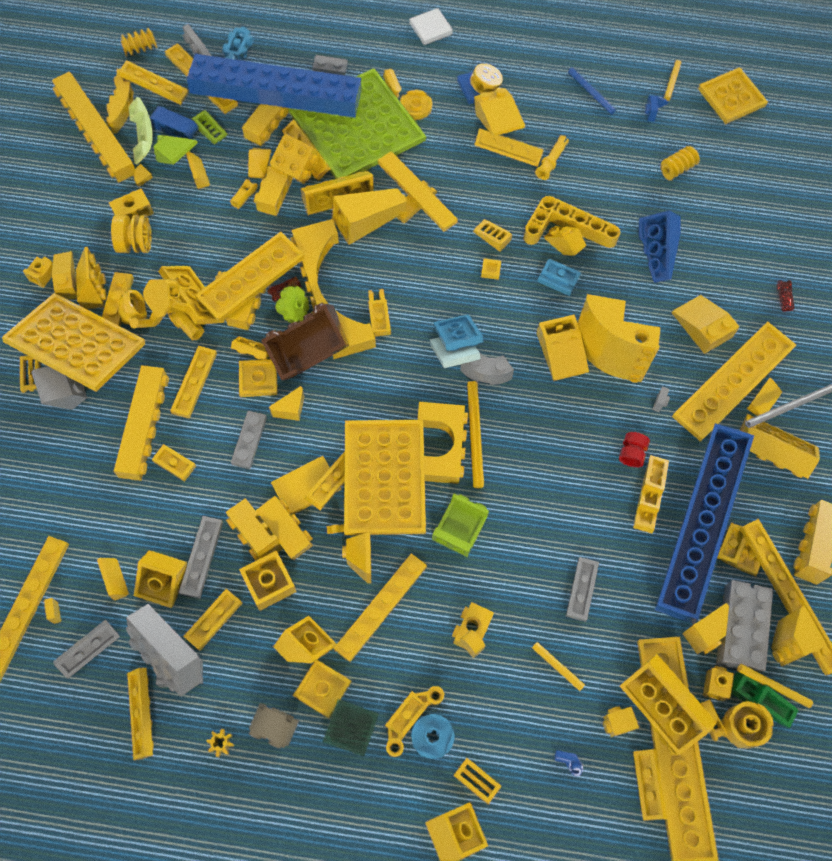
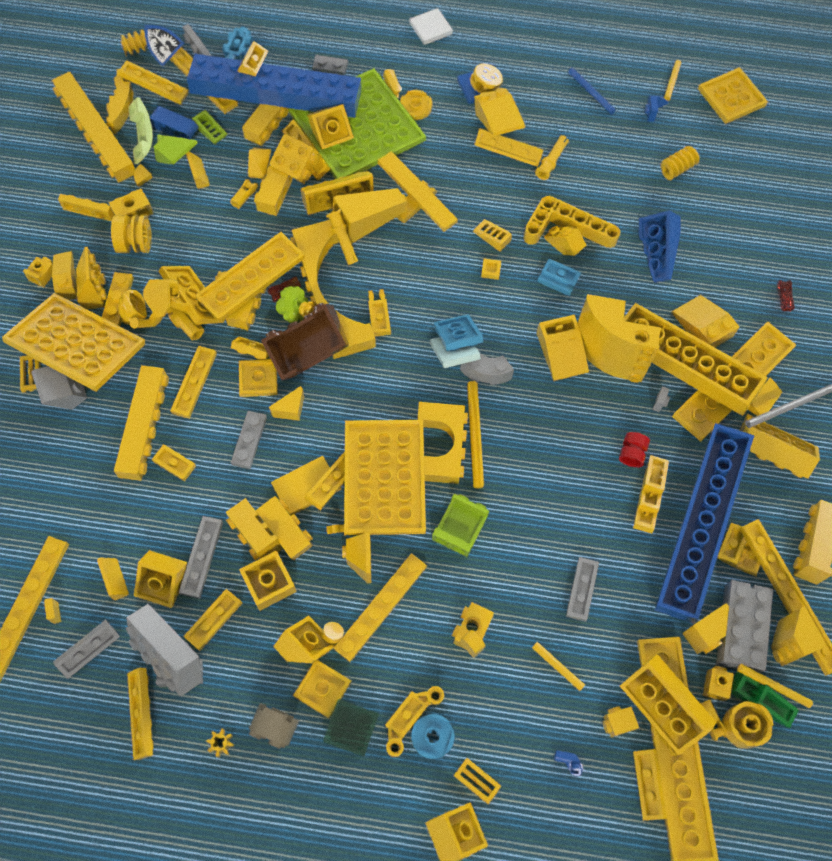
(86, 207): none -> yellow plate
(162, 43): none -> shield
(253, 59): none -> yellow slope
(306, 308): none -> yellow plate
(330, 126): none -> yellow slope
(332, 632): none -> yellow tile
(341, 233): none -> yellow pin
(701, 363): none -> yellow brick

